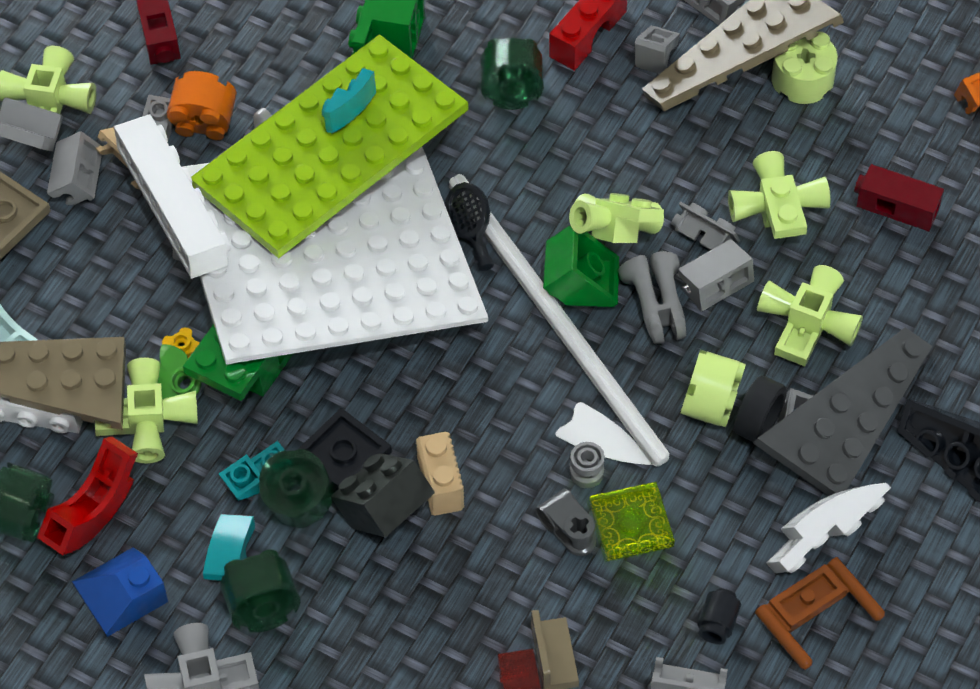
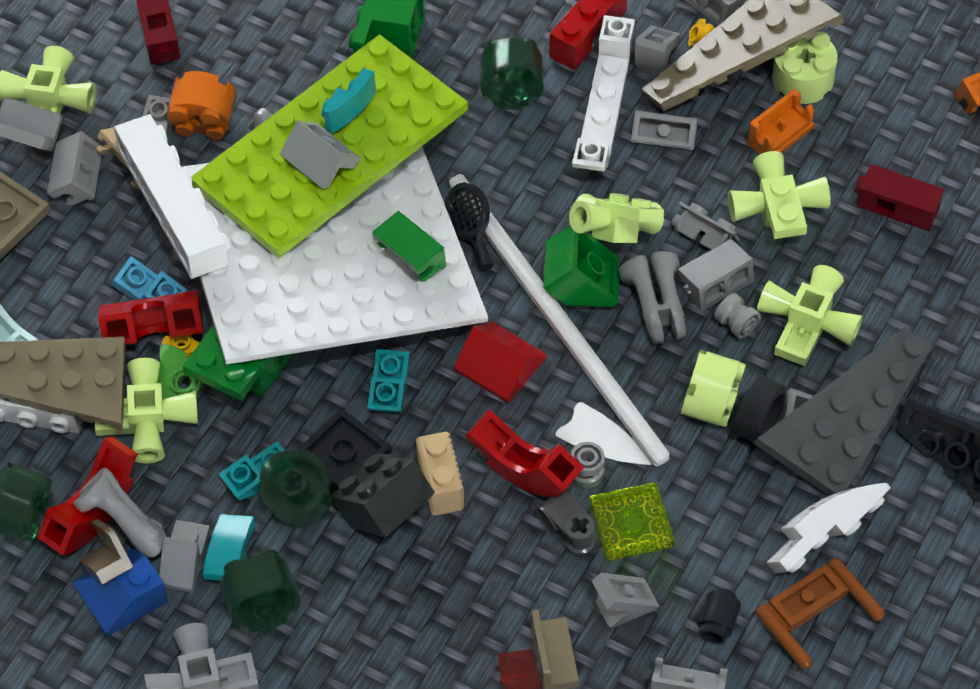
(105, 493): none -> light grey piece
(107, 560): none -> dark tan panel
(141, 283): none -> medium azure slope
(173, 313): none -> red arch
(183, 555): none -> light grey slope
(317, 153): none -> light grey panel
(388, 381): none -> teal slope
(411, 245): none -> green hinge
(498, 360): none -> red slope
(520, 463): none -> red arch
(606, 94): none -> white slope
(623, 598): none -> light grey slope
(664, 130): none -> light grey slope
(699, 31): none -> yellow plate
(737, 316): none -> light grey wheel
(781, 124): none -> orange hinge

